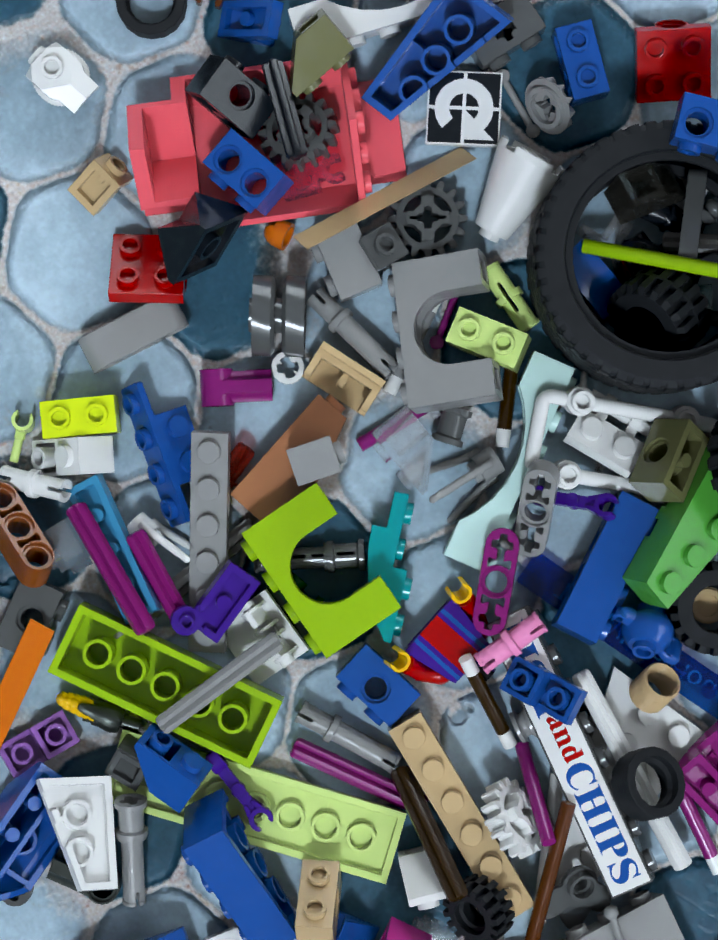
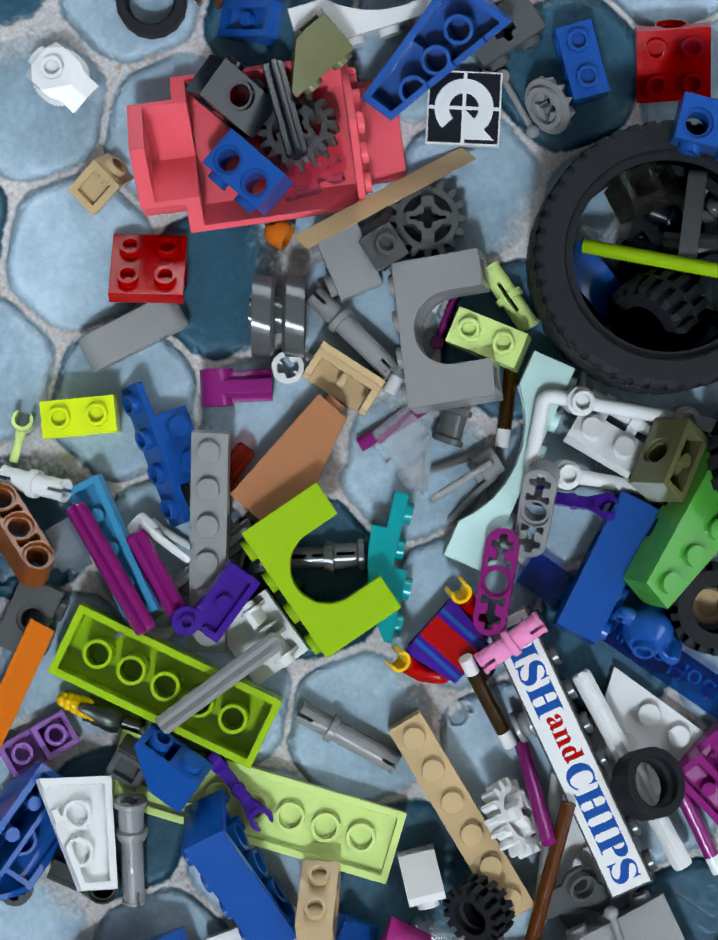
(74, 455): white slope -> none
(198, 236): black slope -> none
(316, 460): light grey brick -> none
(347, 771): magenta axle -> none
(398, 694): blue brick -> none
(429, 834): dark brown axle -> none
(514, 188): white cone -> none
(543, 690): blue slope -> none
(645, 697): tan piece -> none

